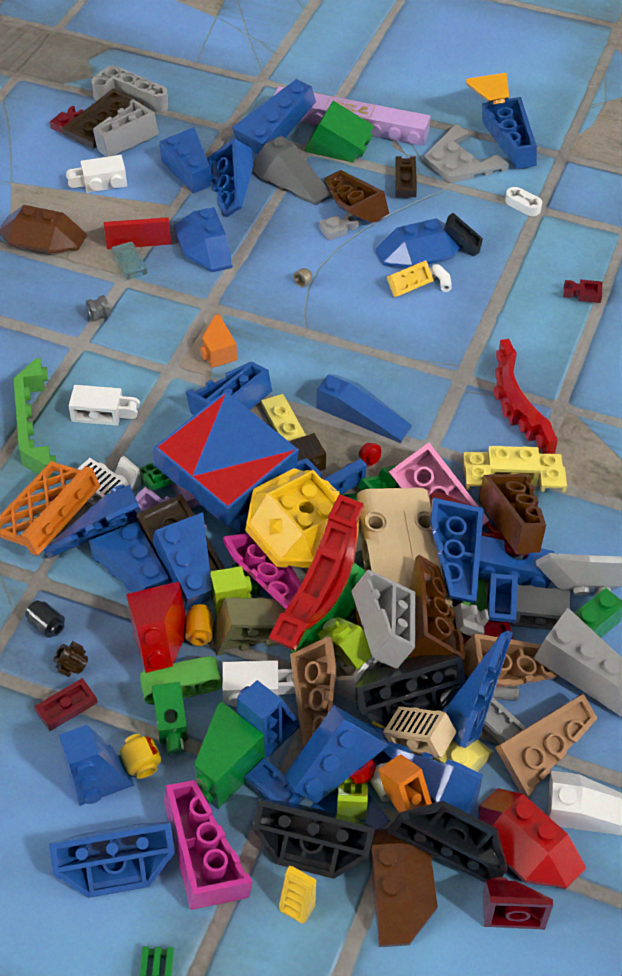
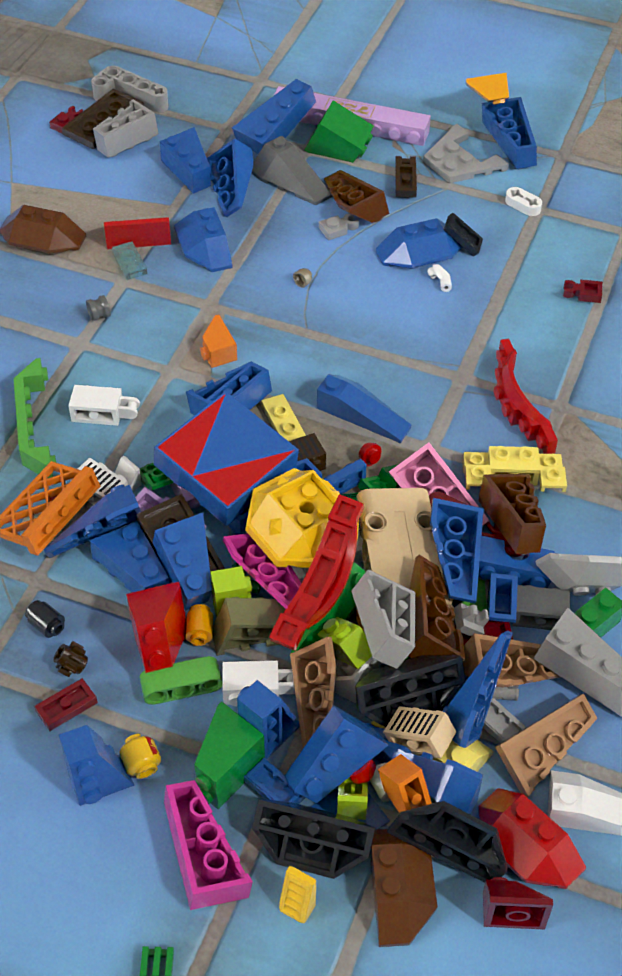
(98, 174): white brick -> none
(113, 858): blue wedge -> none
(170, 716): green torso -> none
(410, 278): yellow plate -> none

